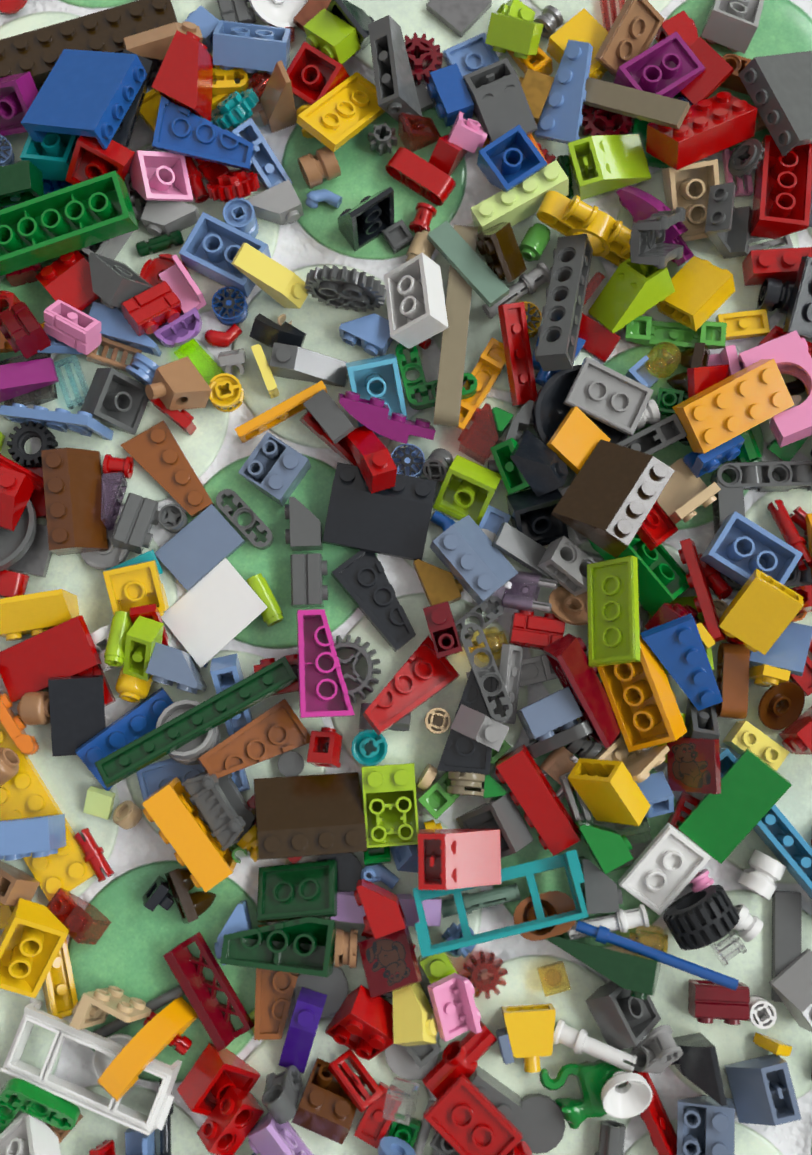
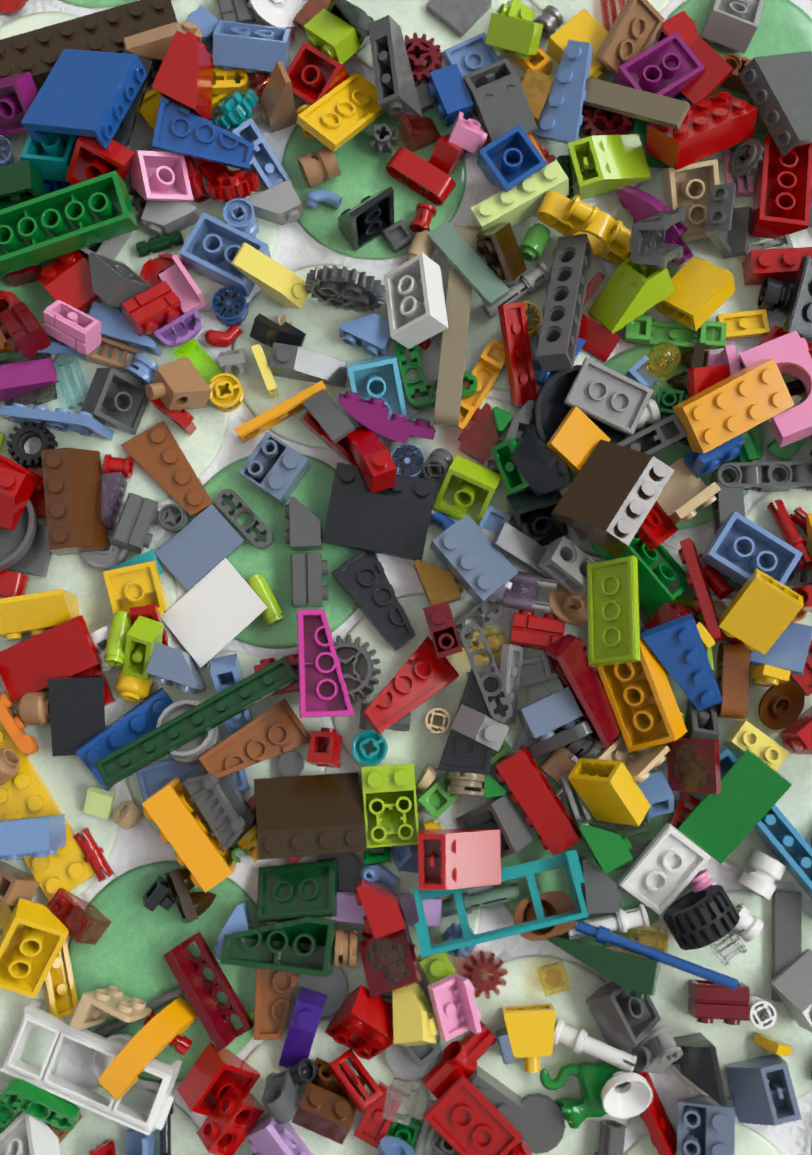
(310, 1071): none -> black hinge

